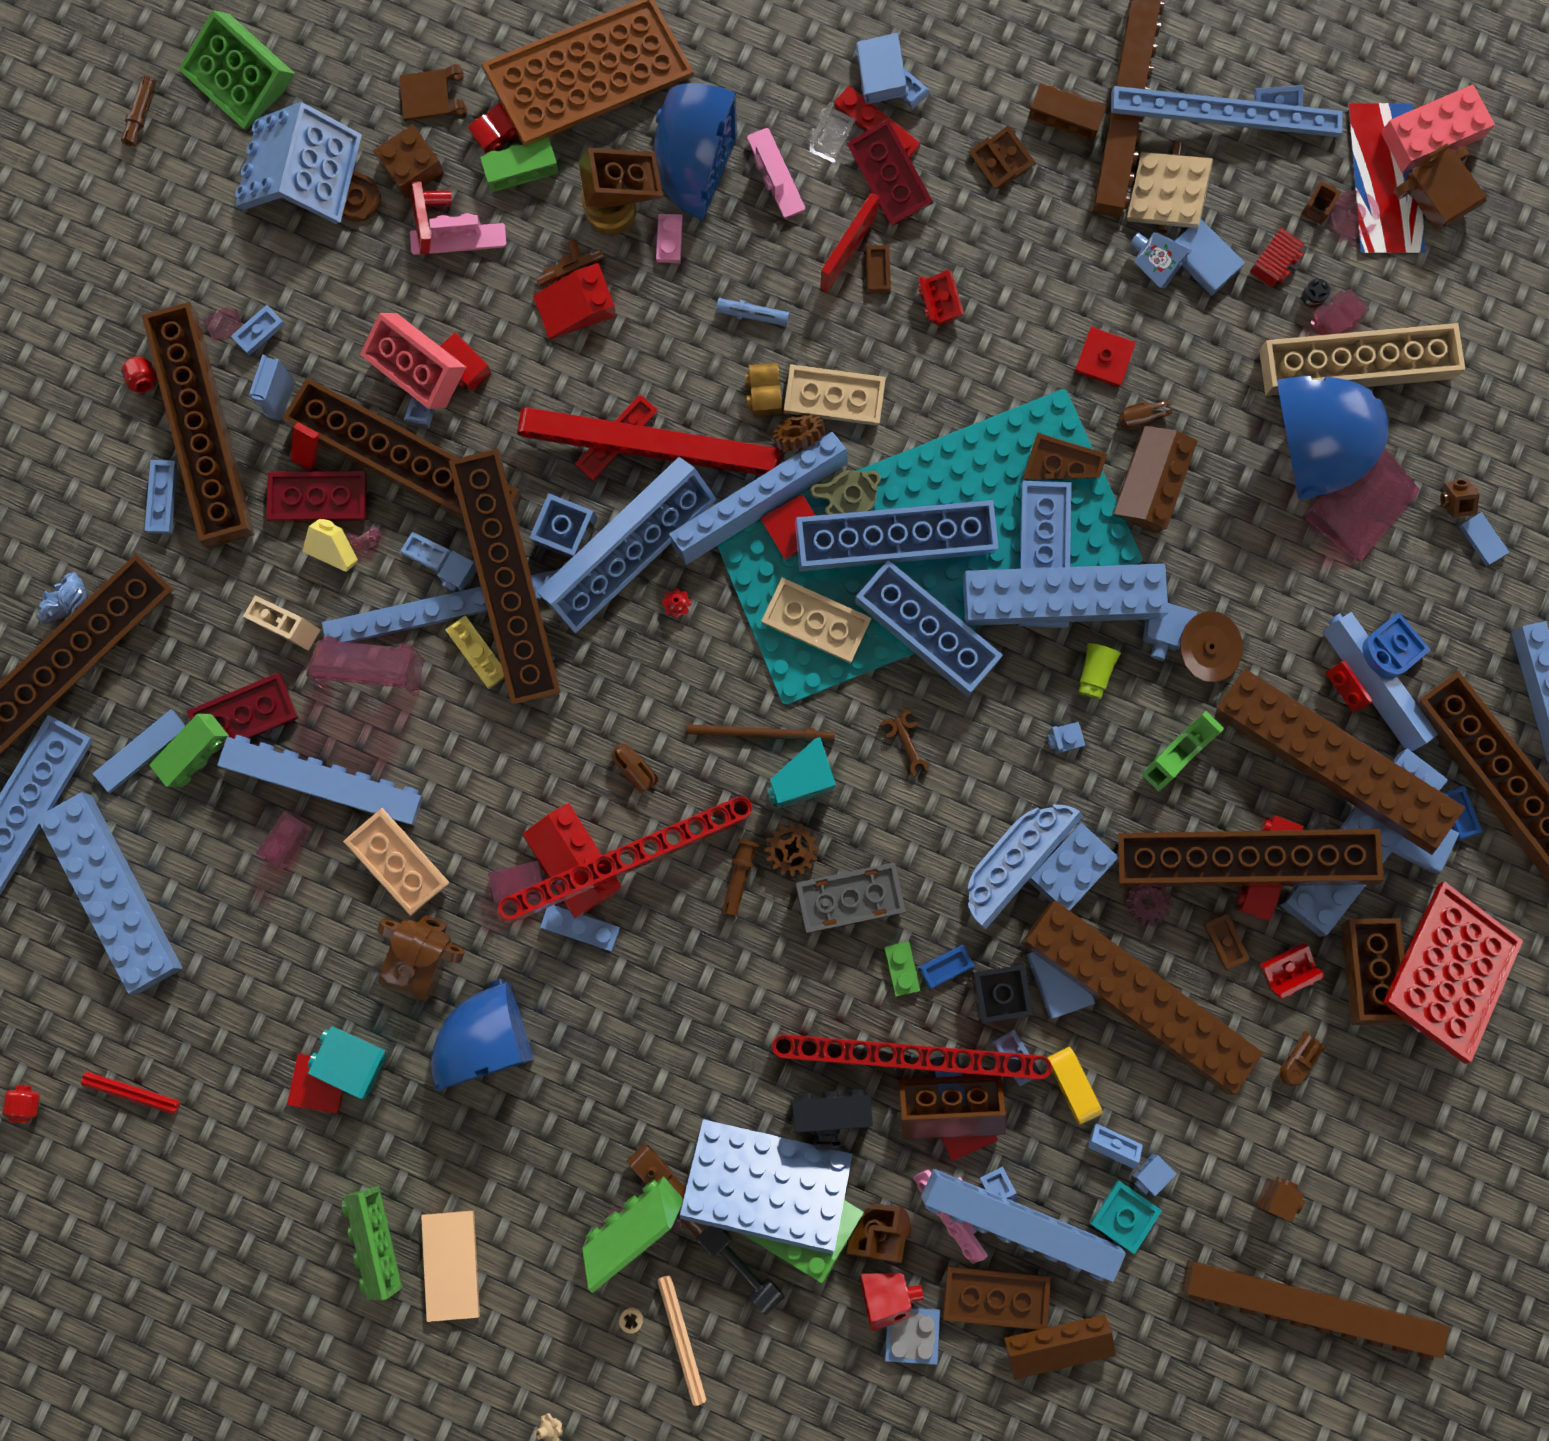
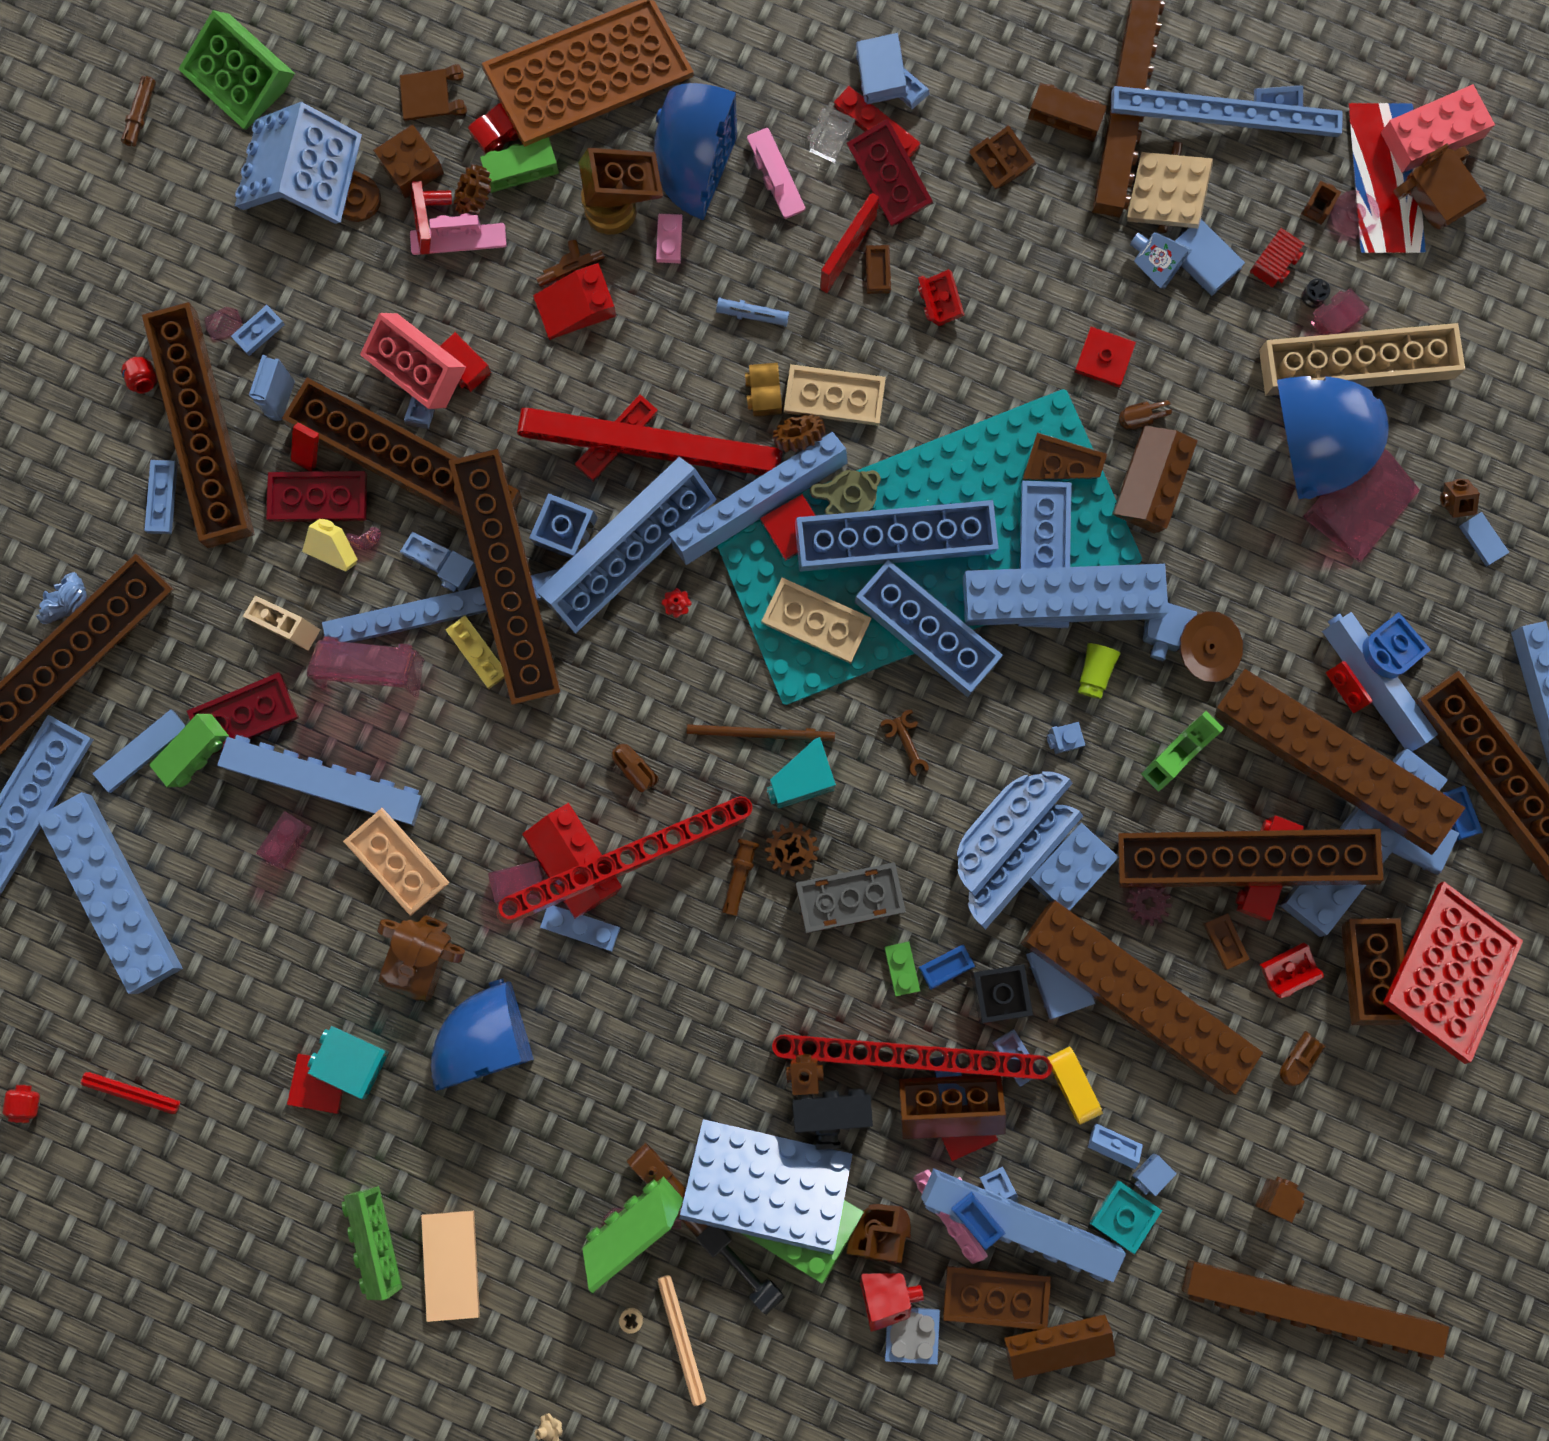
(472, 190): none -> reddish brown gear
(804, 1084): none -> reddish brown brick
(978, 1220): none -> blue tile
(1006, 825): none -> medium blue plate

